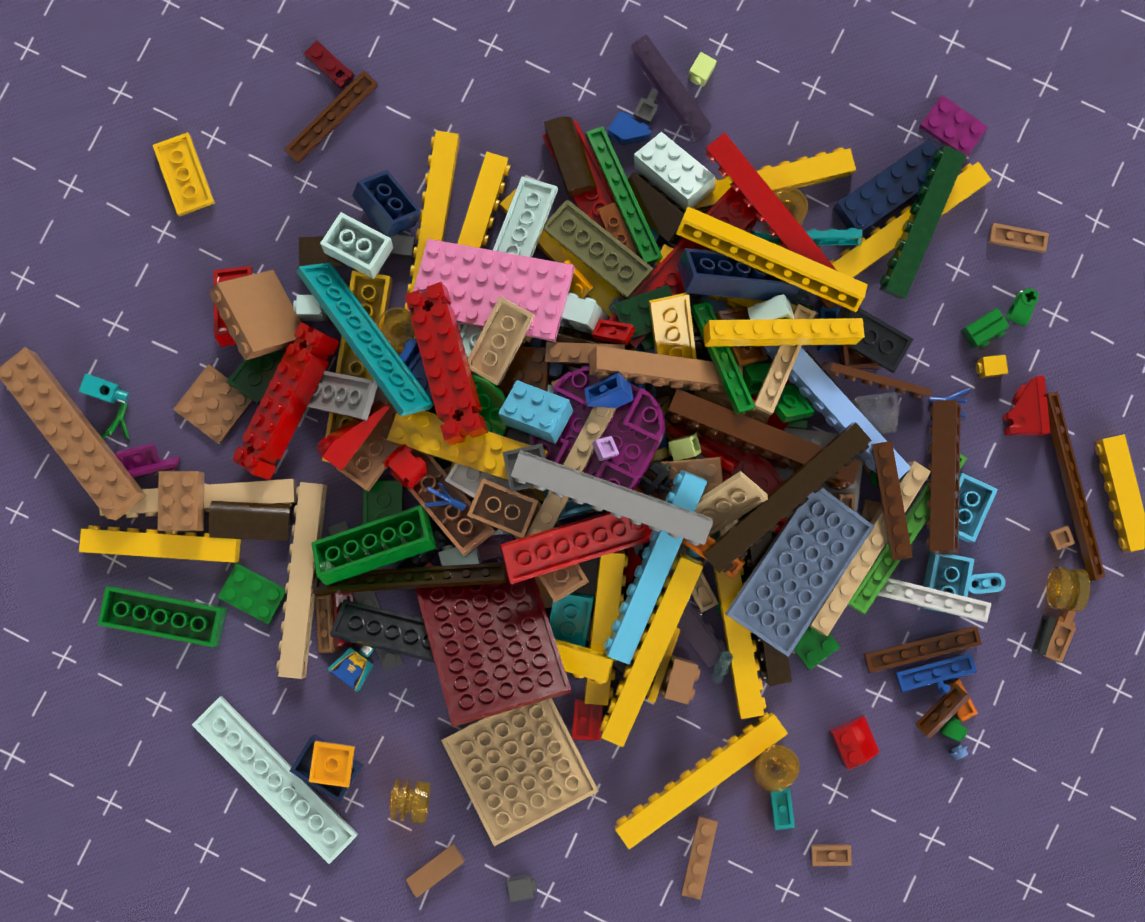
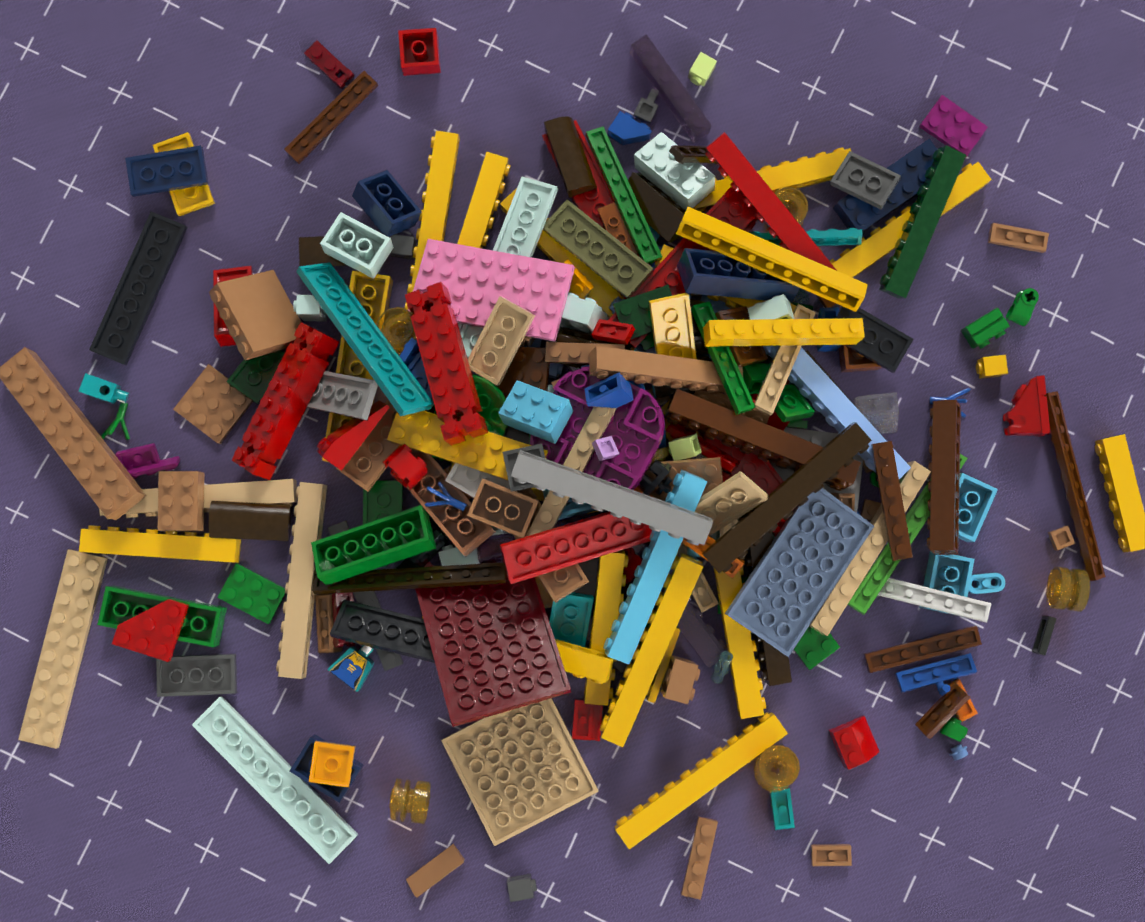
(63, 649): none -> tan plate
(138, 288): none -> black plate
(153, 630): none -> red plate
(166, 171): none -> dark blue plate
(197, 675): none -> dark grey plate
(419, 51): none -> red brick
(689, 154): none -> dark brown plate
(865, 180): none -> dark grey plate
(869, 378): reddish brown plate -> none
(1061, 636): medium nougat hinge -> none

